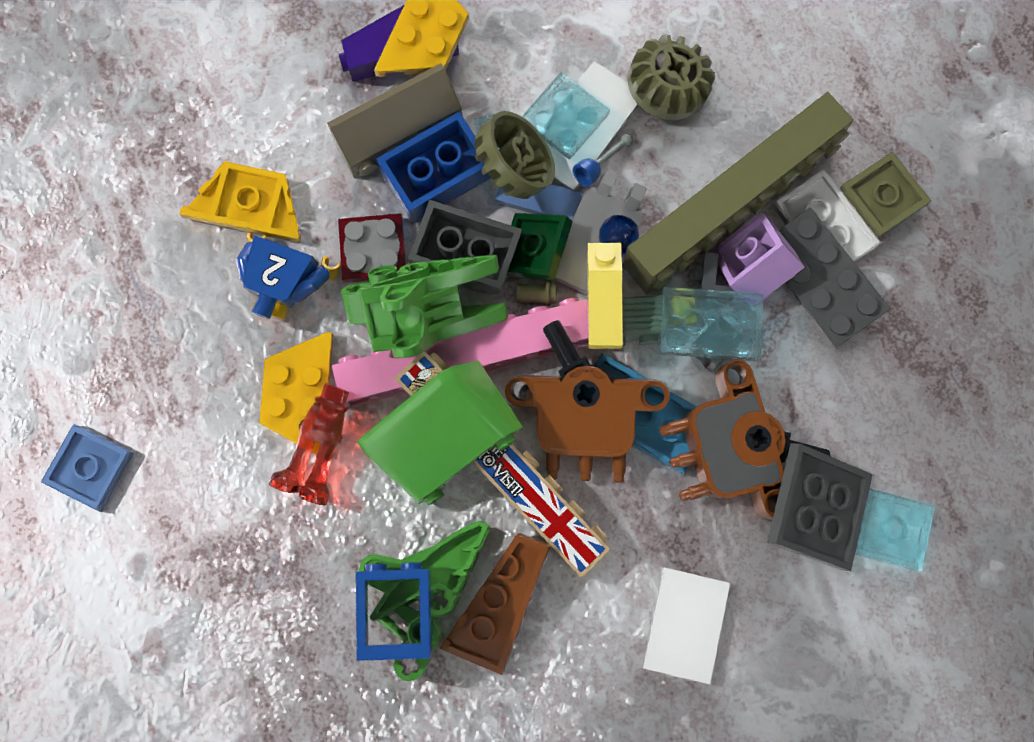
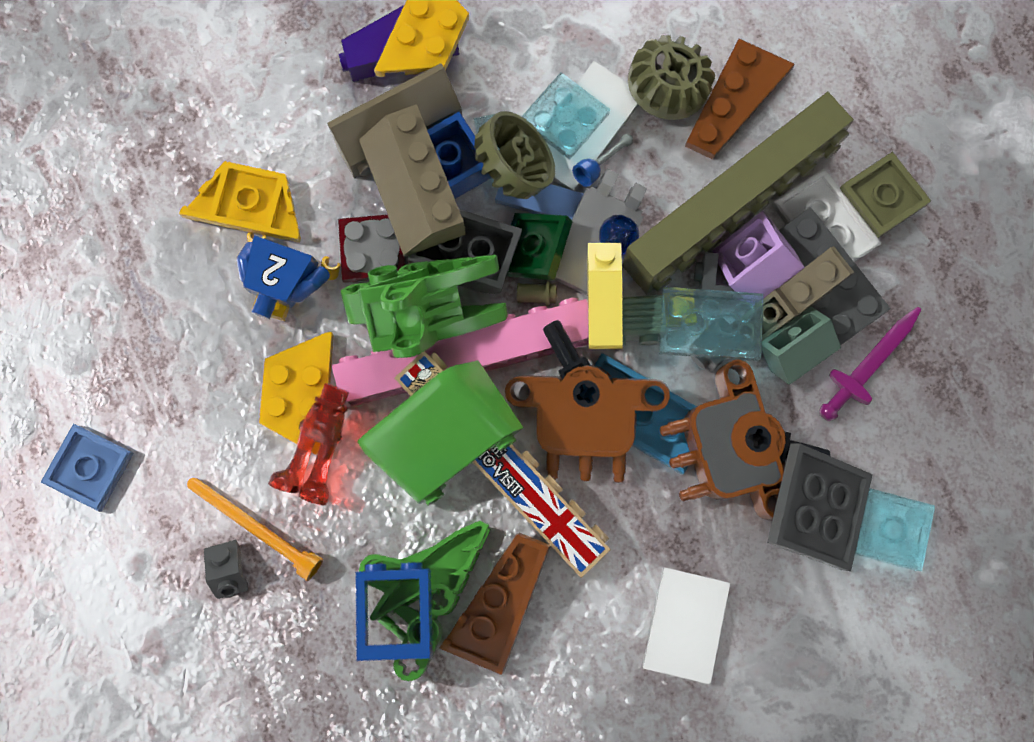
(224, 569): none -> dark grey bracket
(305, 563): none -> light orange piece
(411, 181): none -> dark tan slope
(740, 89): none -> dark orange wing
(800, 345): none -> sand green brick
(804, 290): none -> dark tan slope
(852, 385): none -> magenta sword

